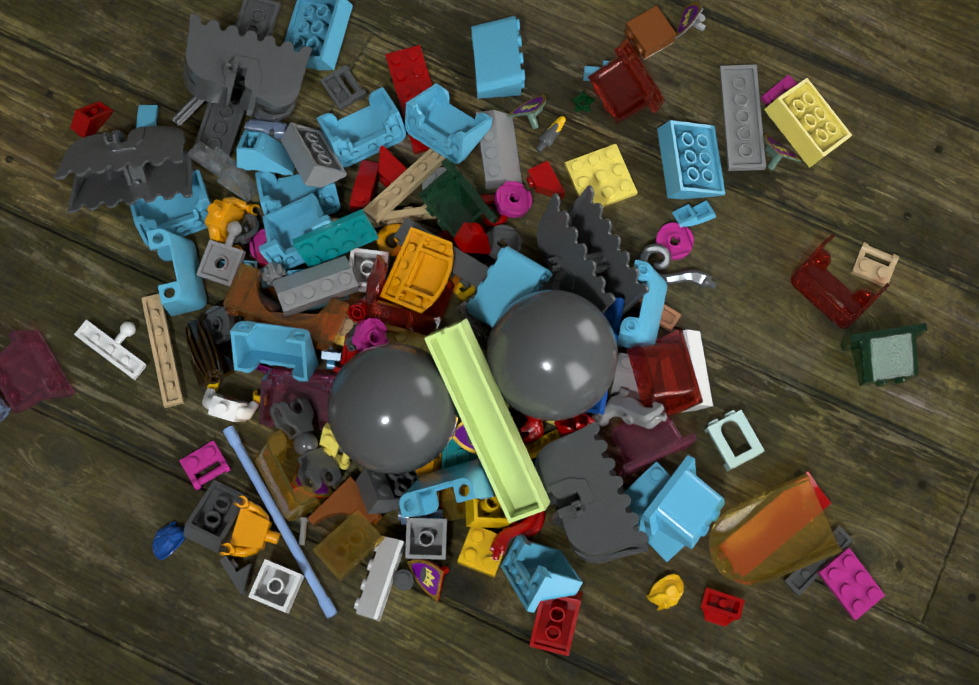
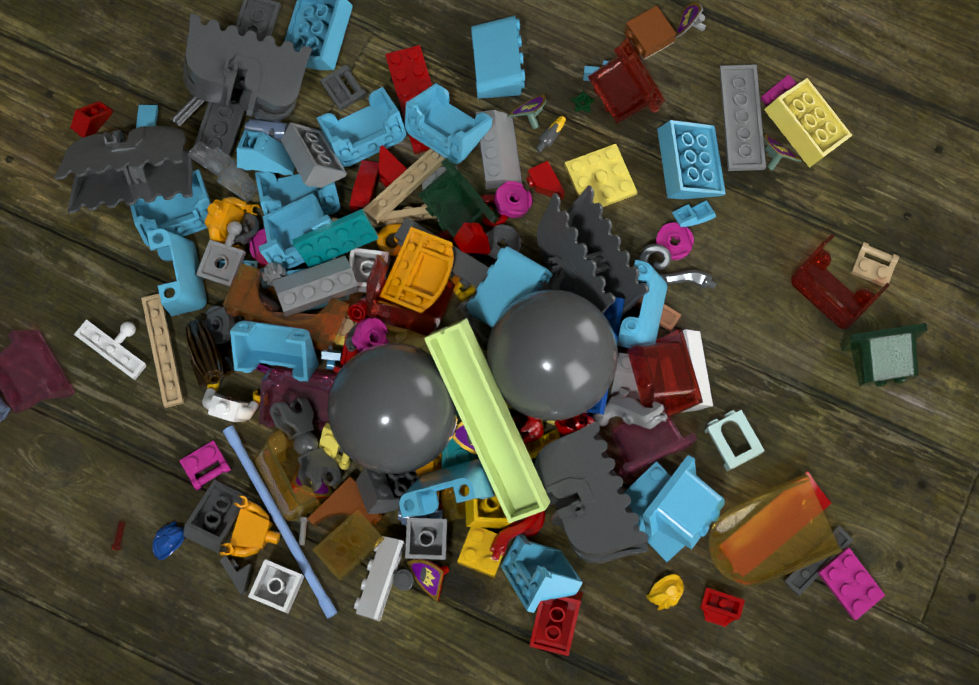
(116, 546): none -> clear red piece

